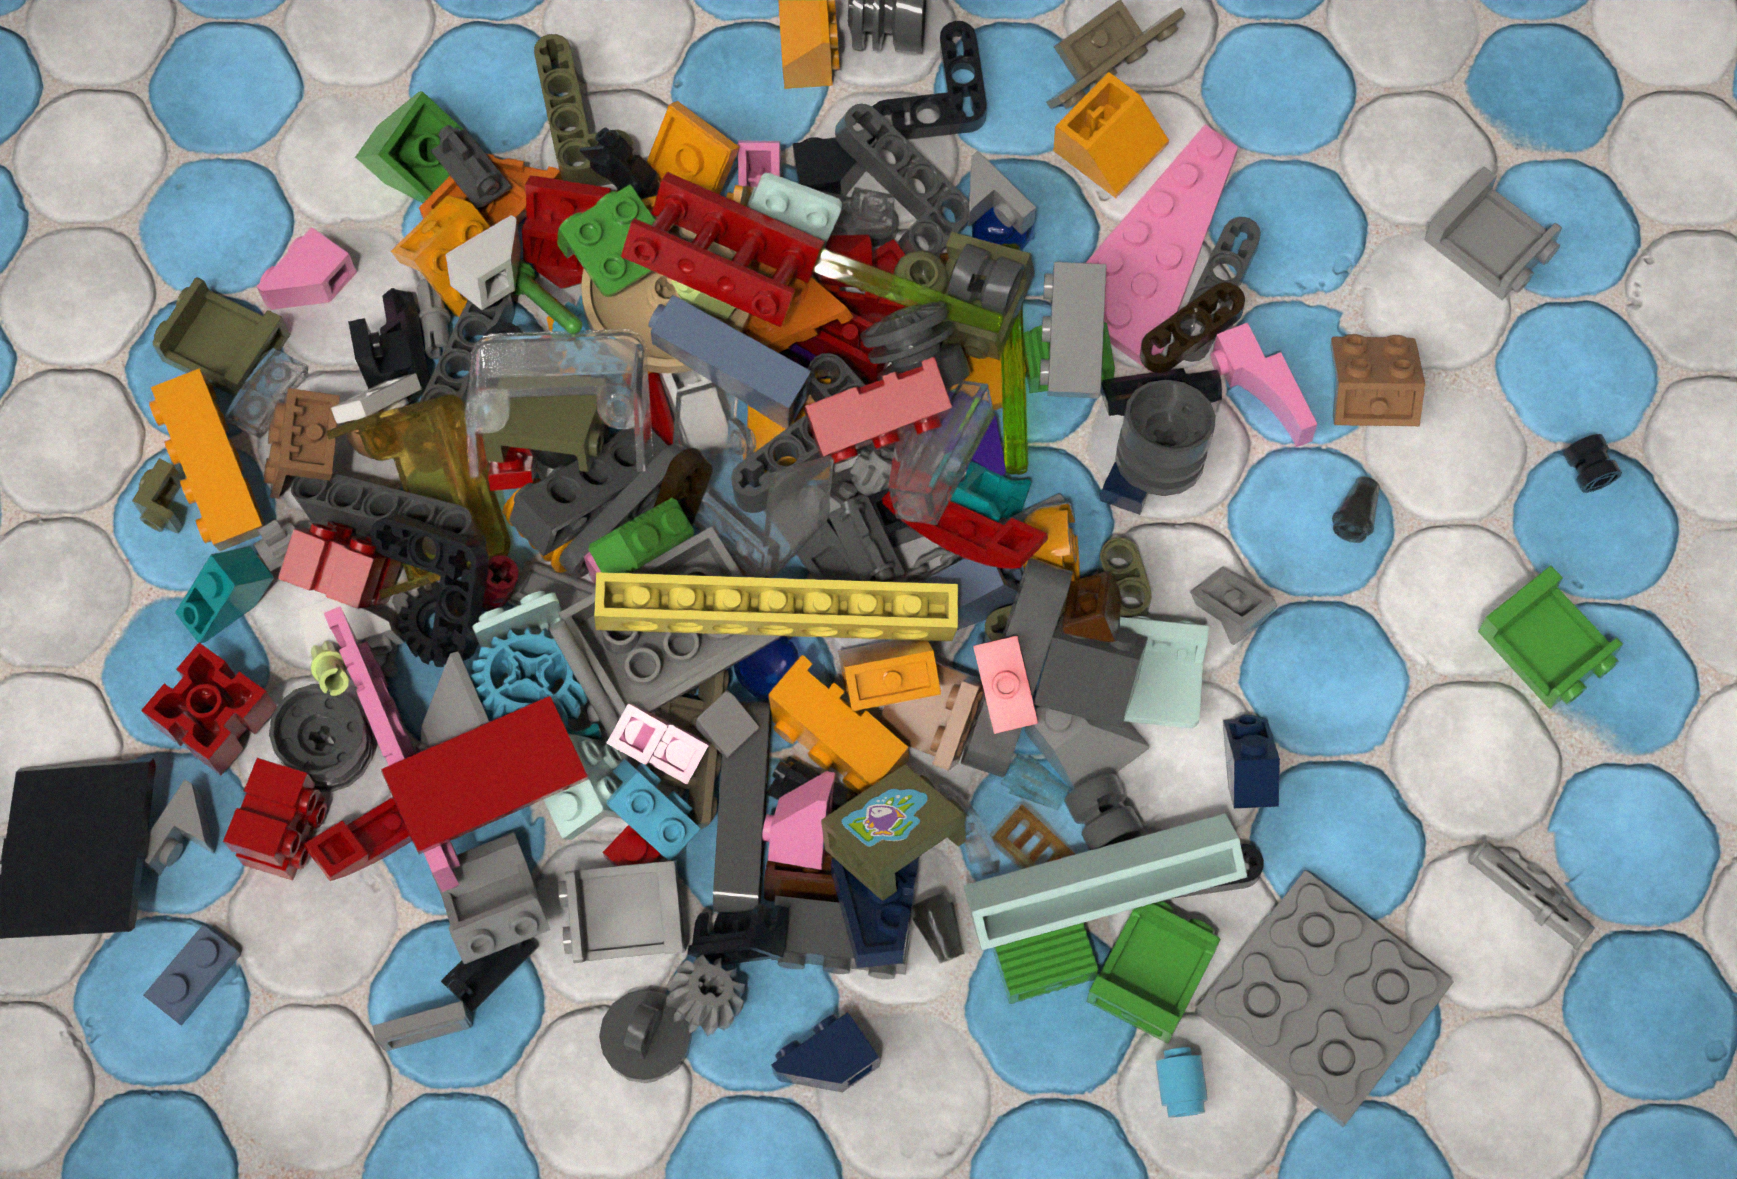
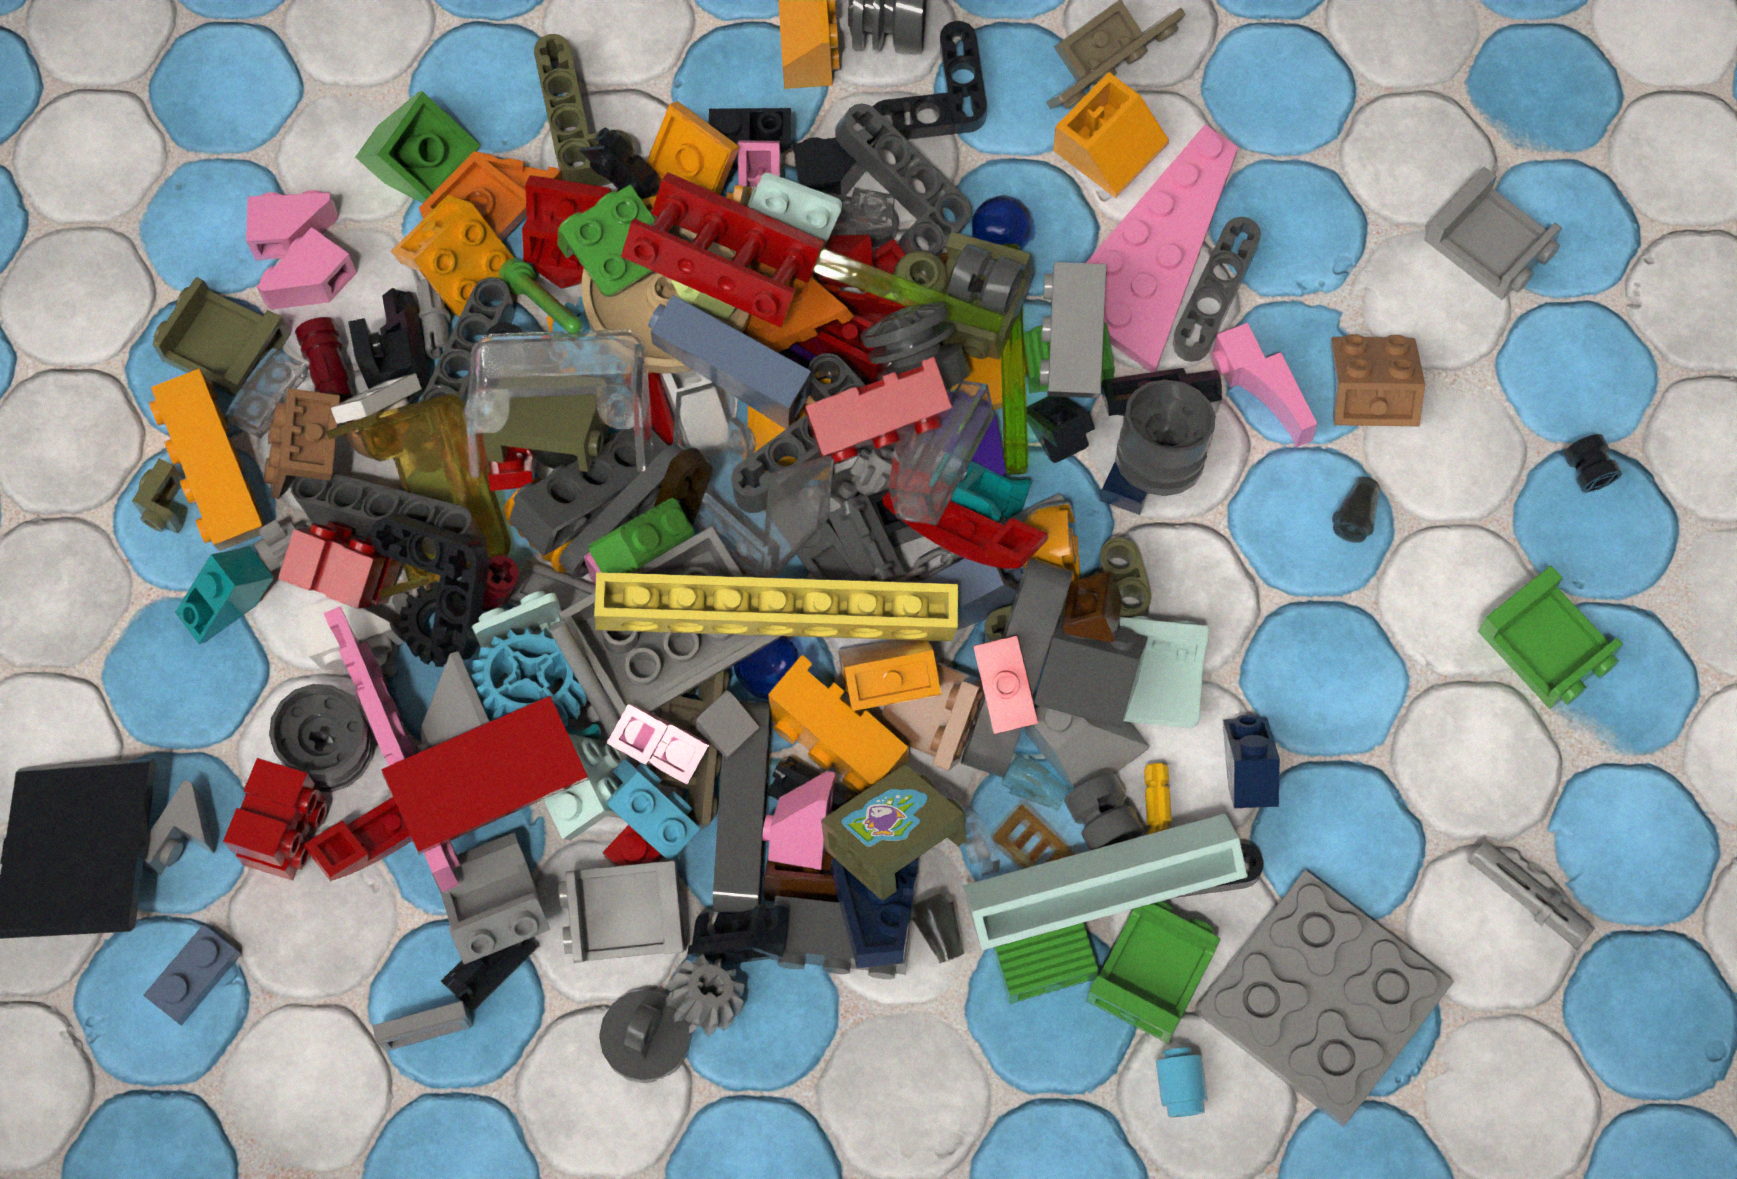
(211, 683): red brick -> none
(279, 219): none -> bright pink slope
(322, 350): none -> dark red axle
(329, 669): yellowish green axle -> none
(469, 167): dark grey hinge -> none
(486, 264): white slope -> none
(753, 125): none -> black slope
(830, 1058): dark blue slope -> none
(993, 189): light grey slope -> none
(1059, 426): none -> black slope
(1157, 797): none -> yellow axle
(1199, 310): dark brown beam -> none
(1233, 603): light grey slope -> none

